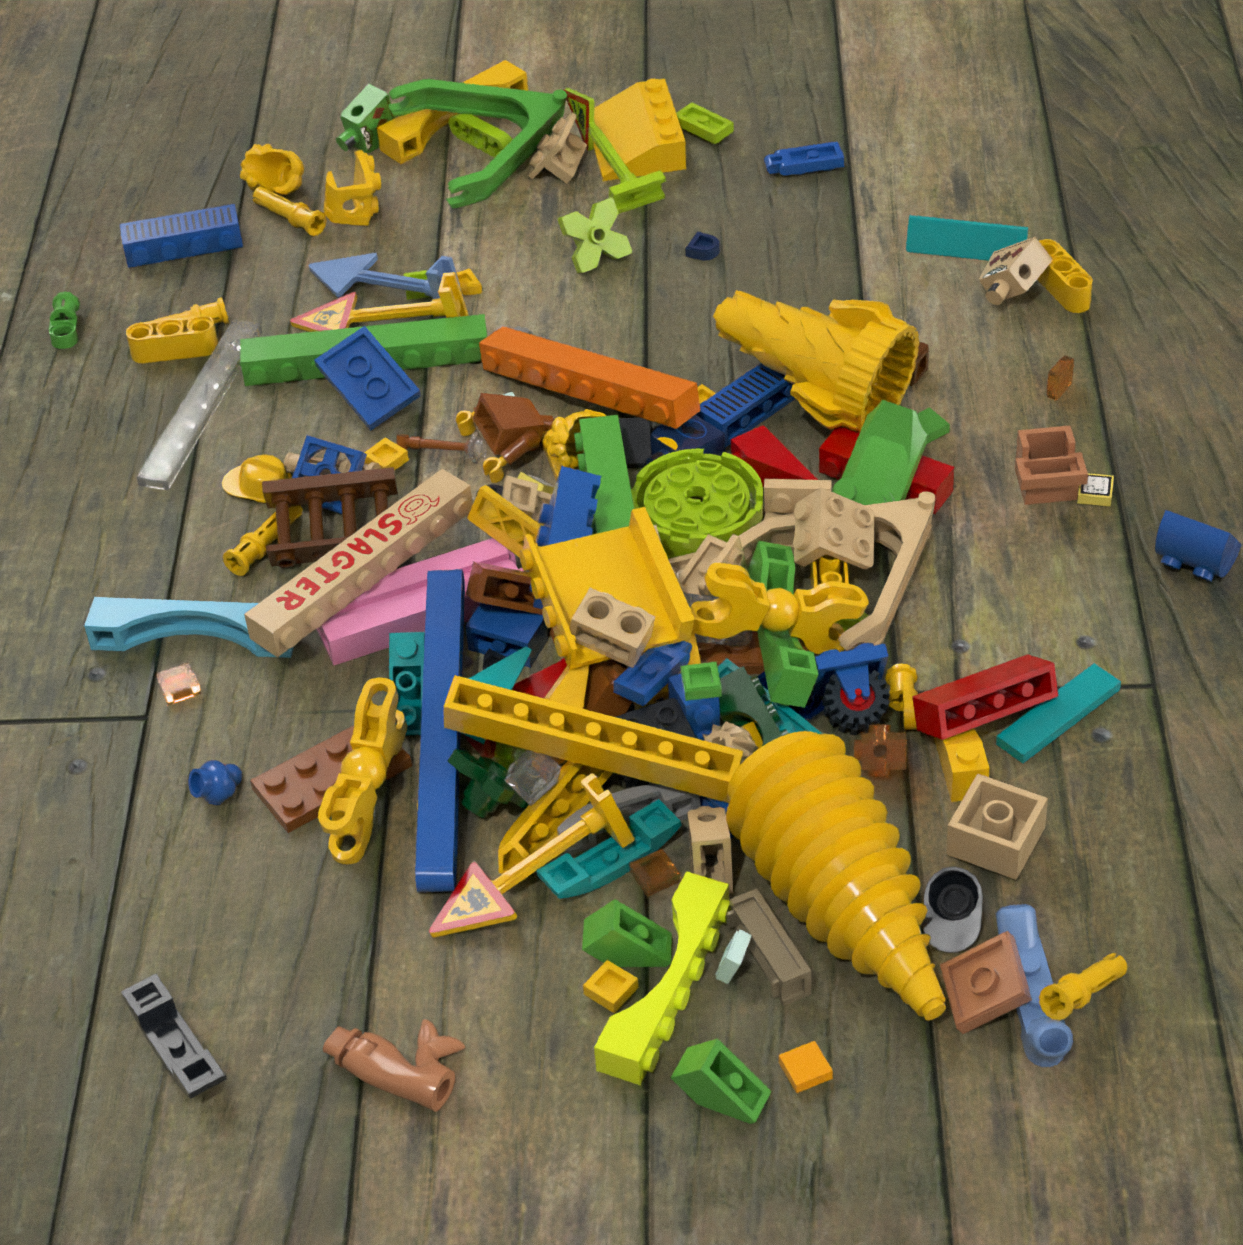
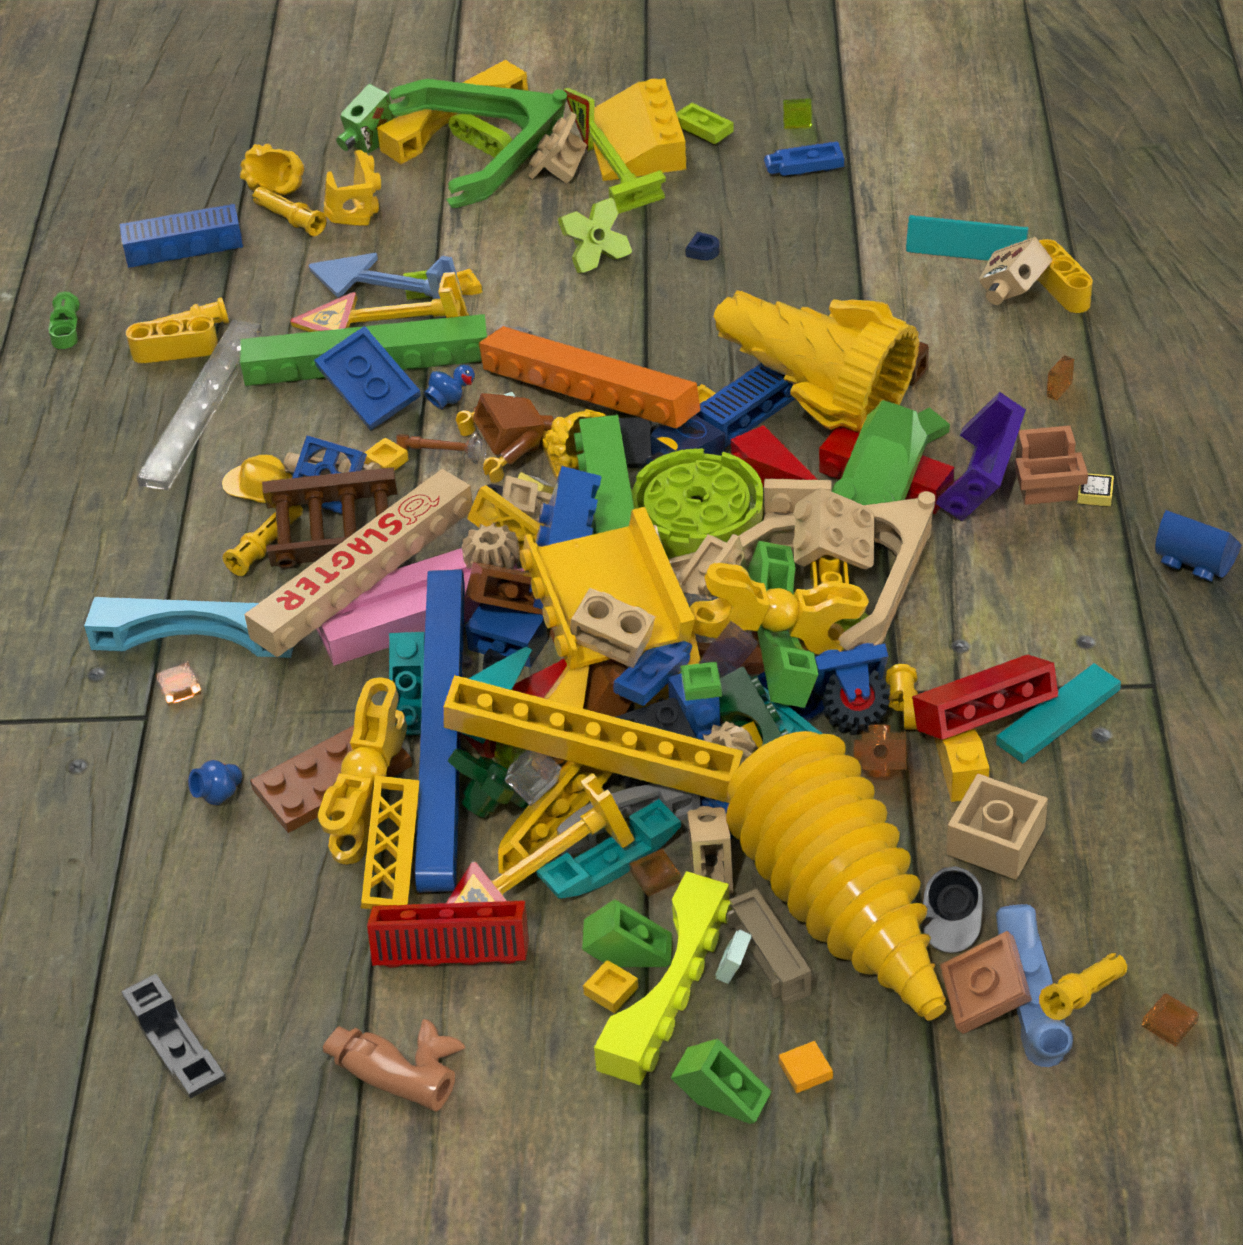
(404, 838): none -> yellow fence
(448, 390): none -> blue animal
(448, 933): none -> red brick
(491, 546): none -> tan gear
(729, 649): none -> bracket
(797, 113): none -> clear neon green tile
(994, 436): none -> dark purple panel
(1170, 1019): none -> clear orange tile

